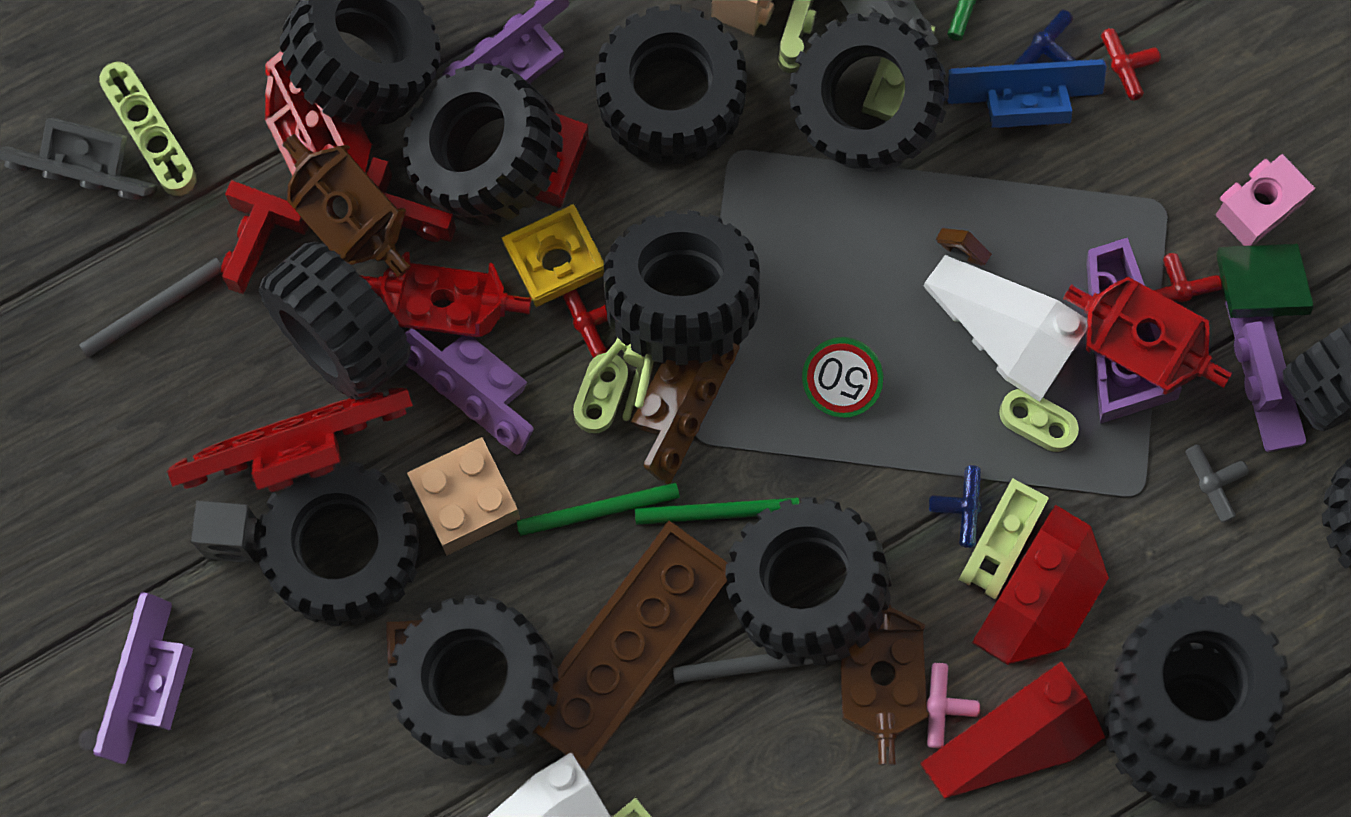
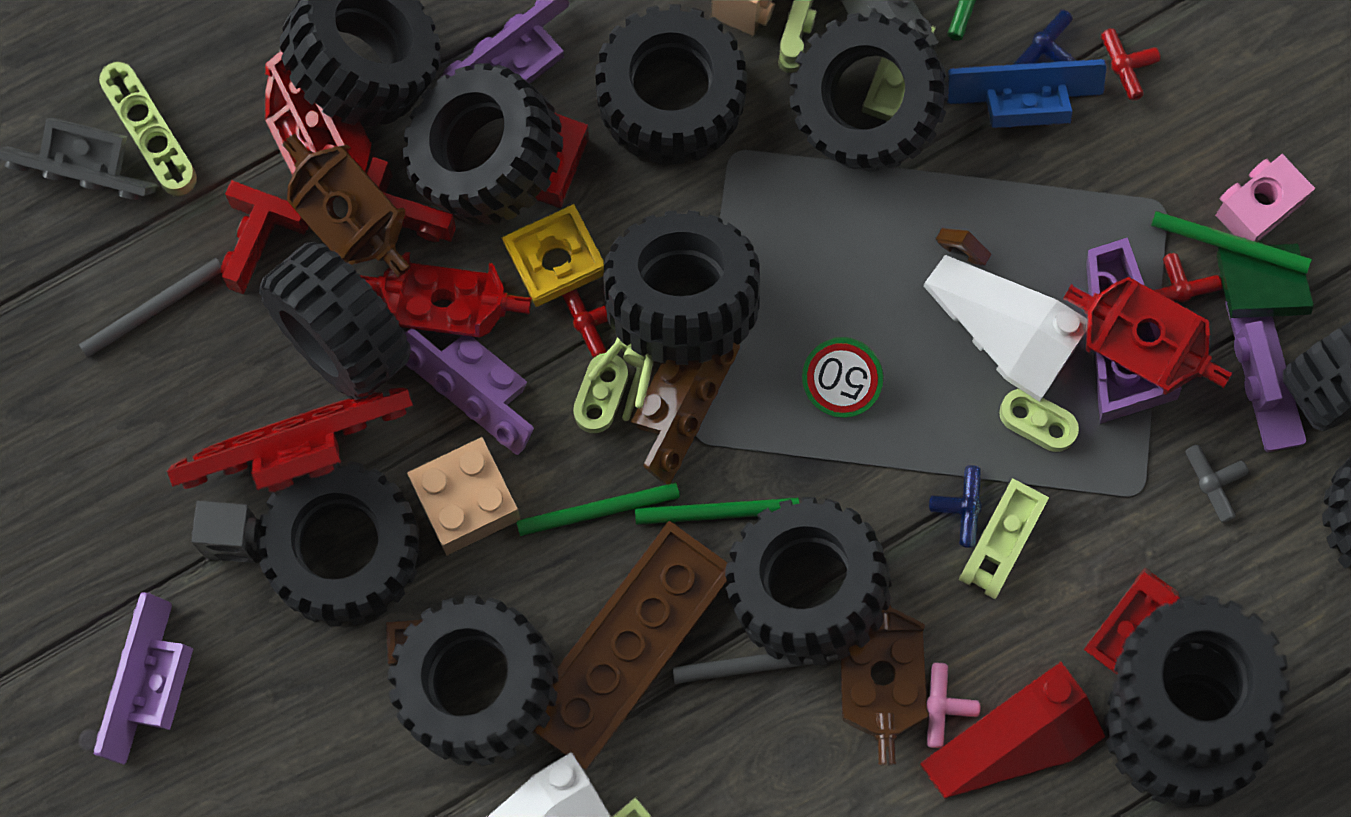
(1046, 592): red wedge -> none
(1138, 603): none -> red bracket
(1231, 242): none -> green bar

